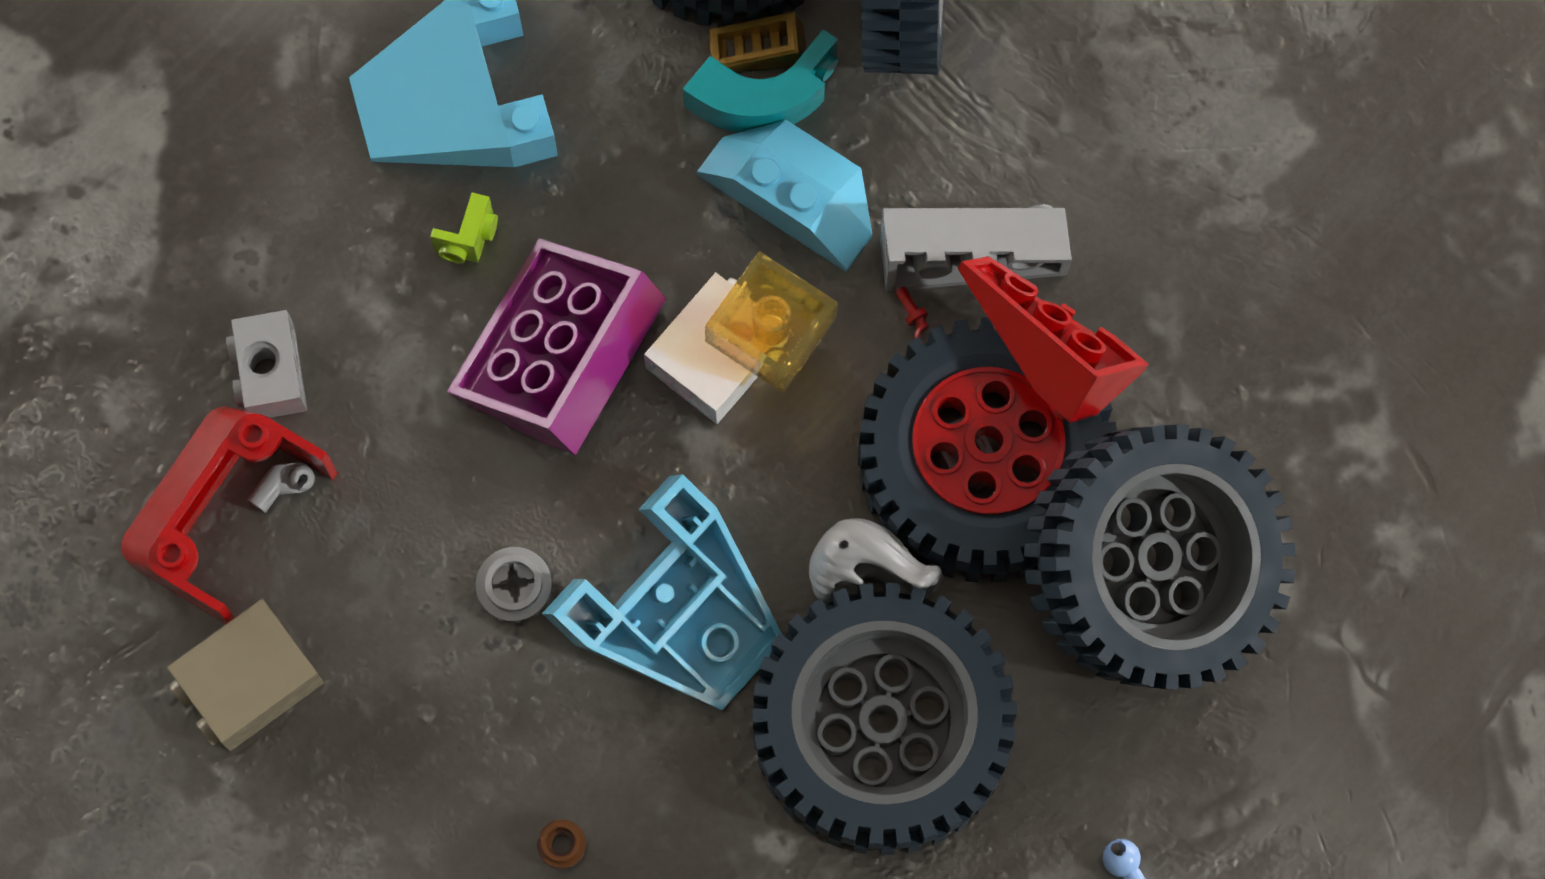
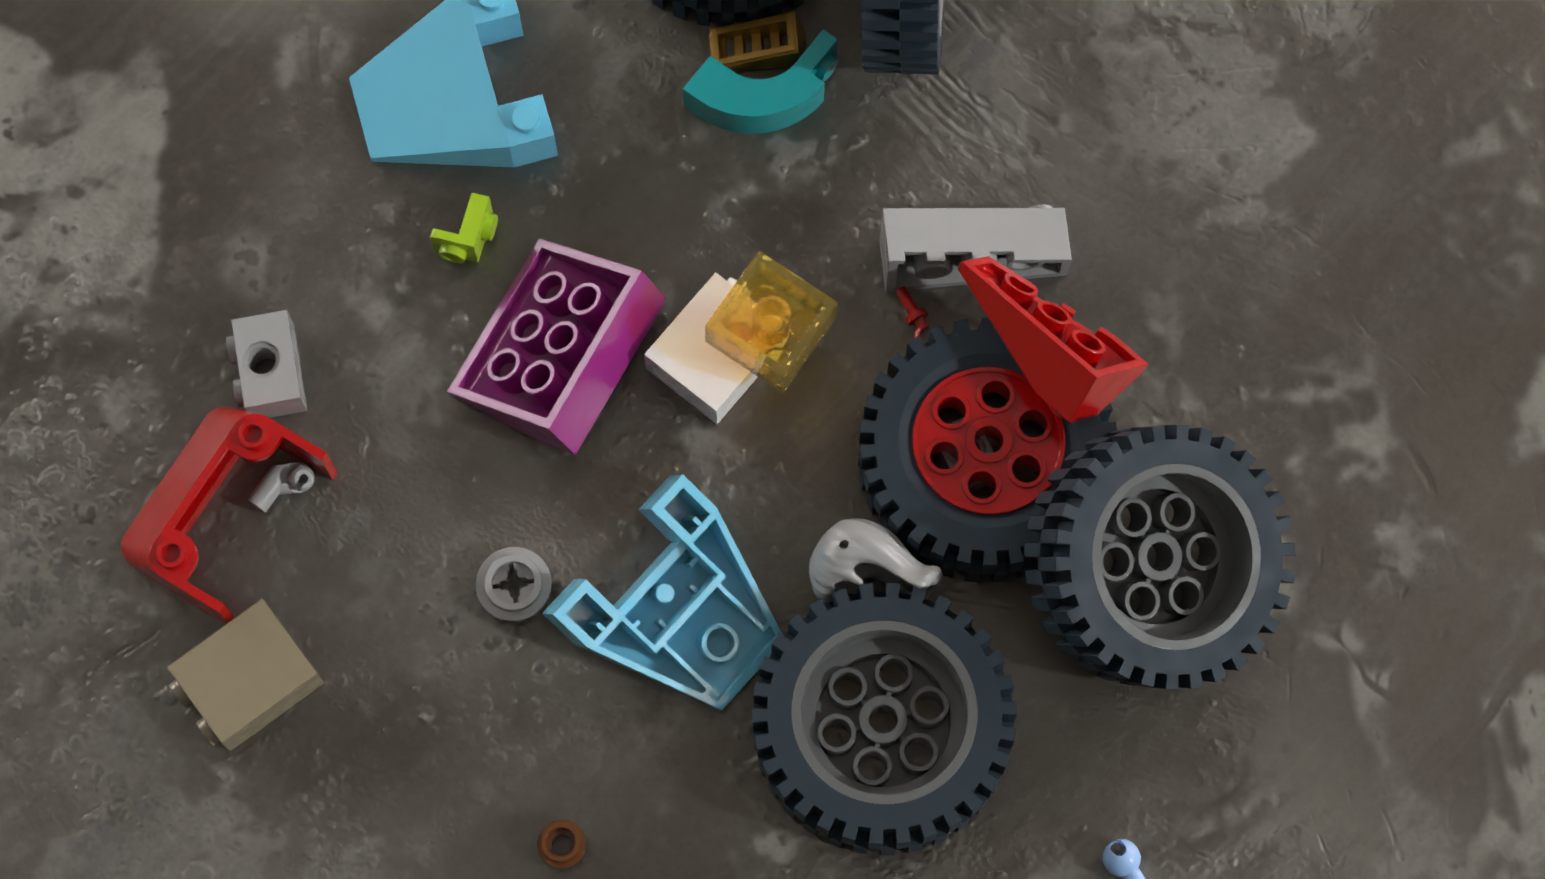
(795, 187): medium azure wedge -> none

